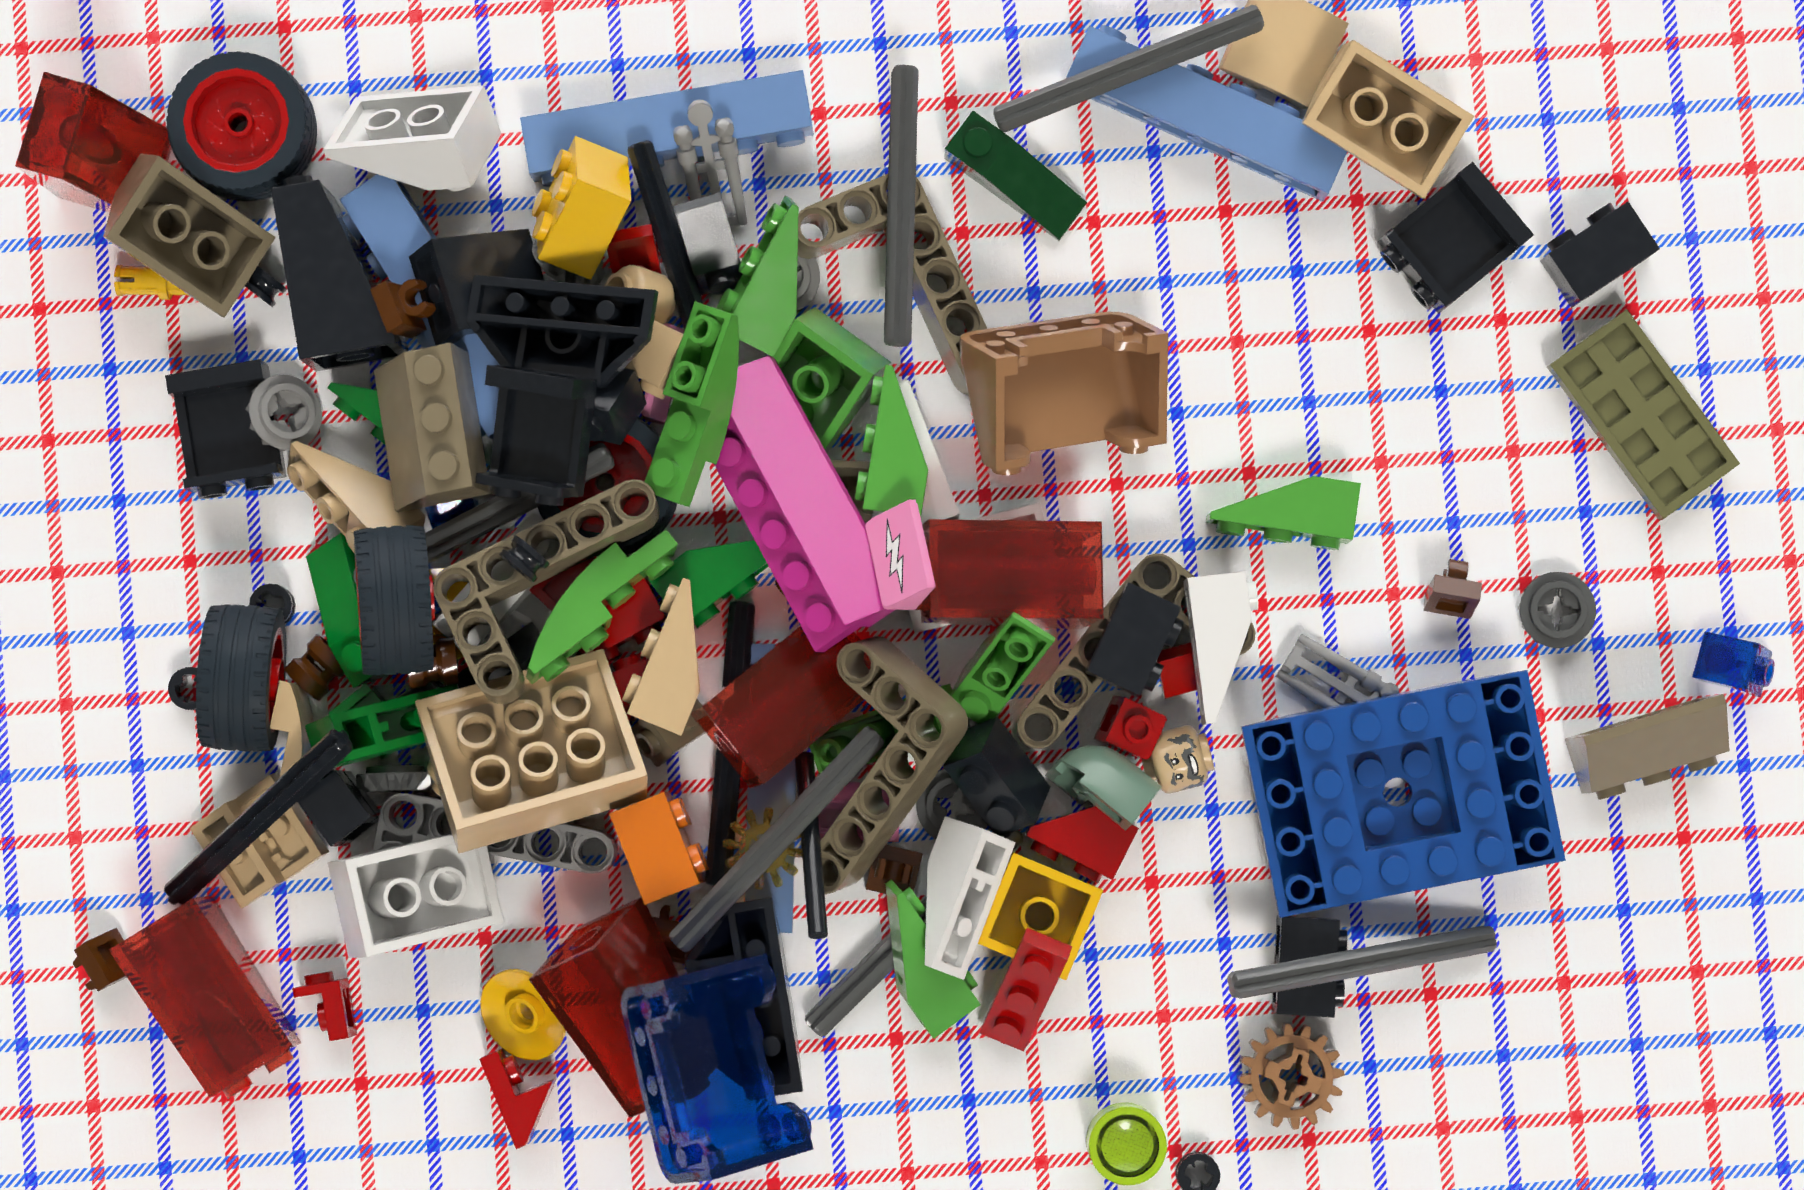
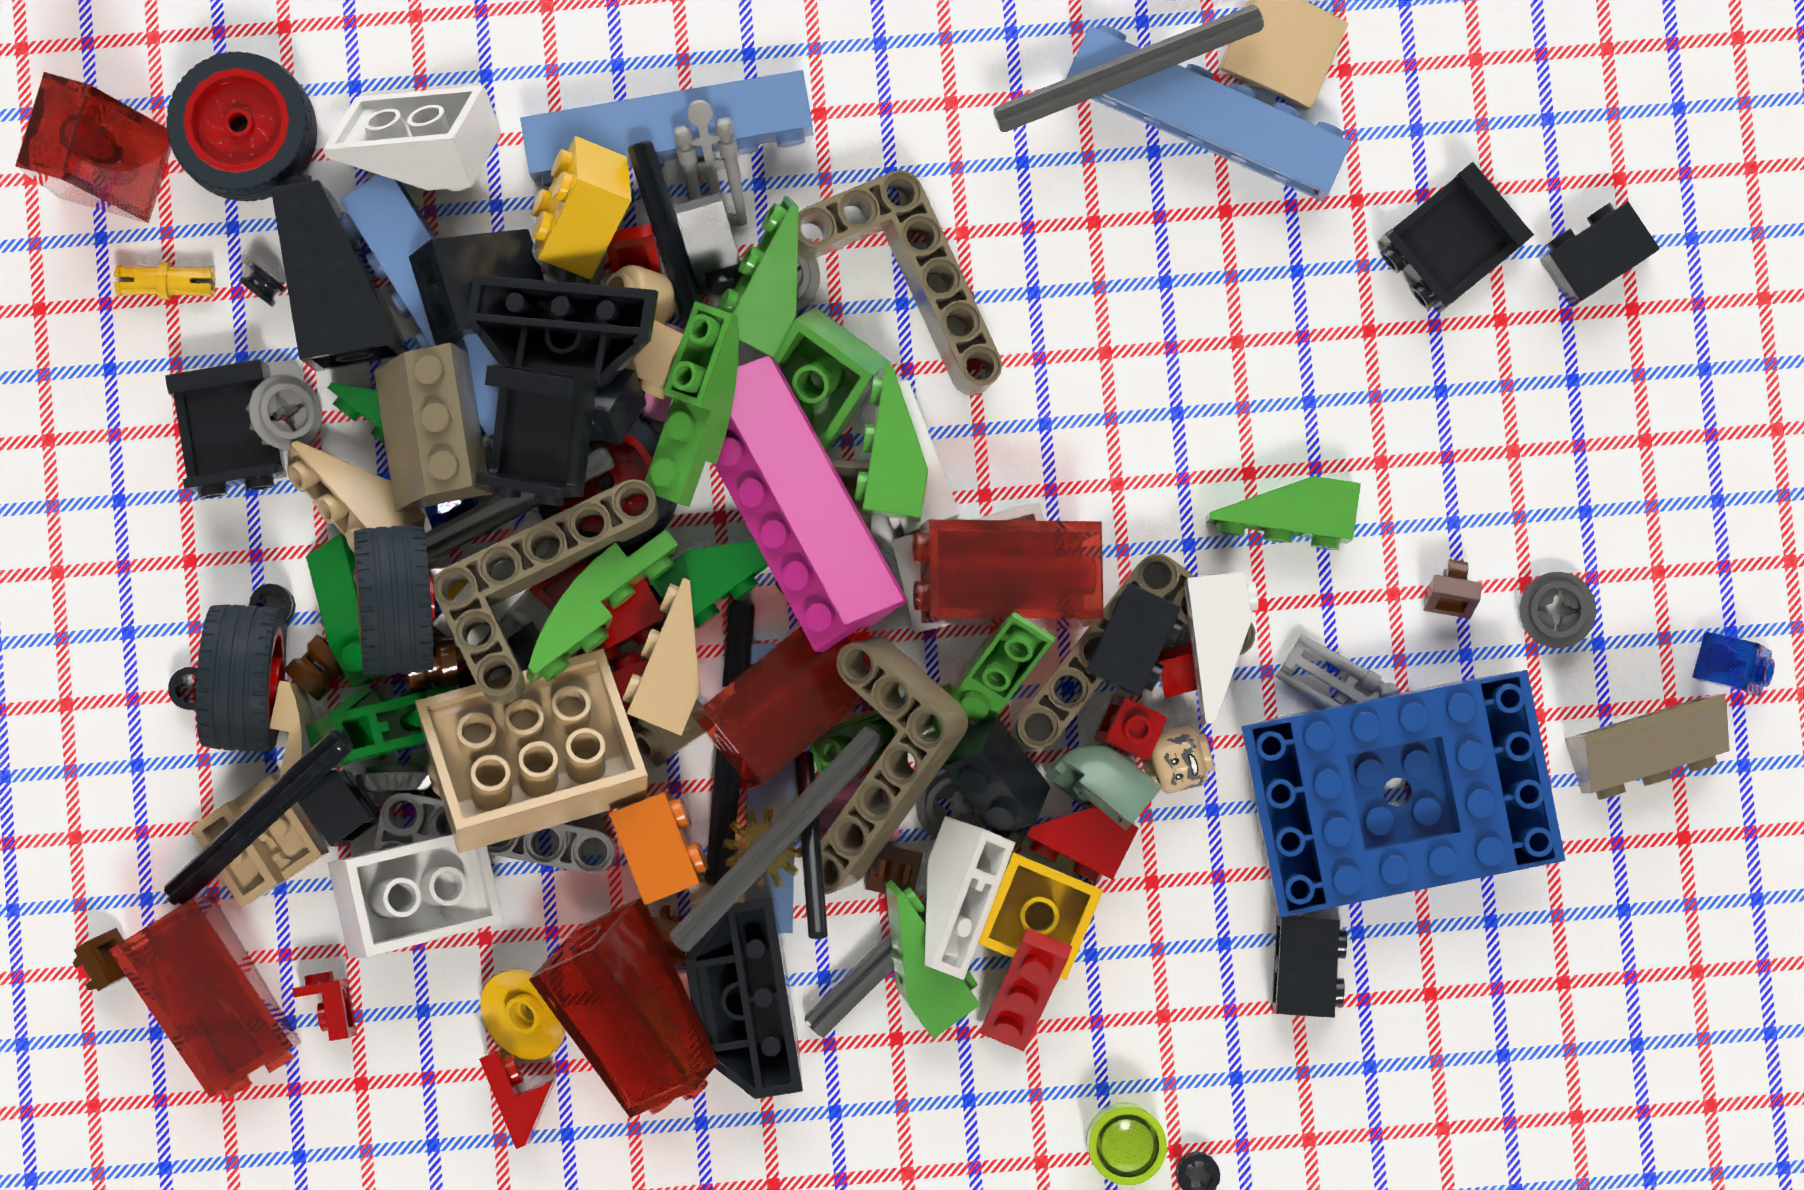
(185, 233): dark tan slope -> none
(399, 309): reddish brown tile -> none
(524, 559): black bush -> none
(708, 1072): clear blue windscreen -> none
(900, 557): bright pink slope -> none
(901, 206): dark grey axle -> none
(1013, 175): dark green slope -> none
(1066, 386): medium nougat windscreen -> none
(1296, 1053): medium nougat gear -> none
(1361, 962): dark grey axle -> none
(1386, 118): tan slope -> none
(1643, 415): olive plate -> none

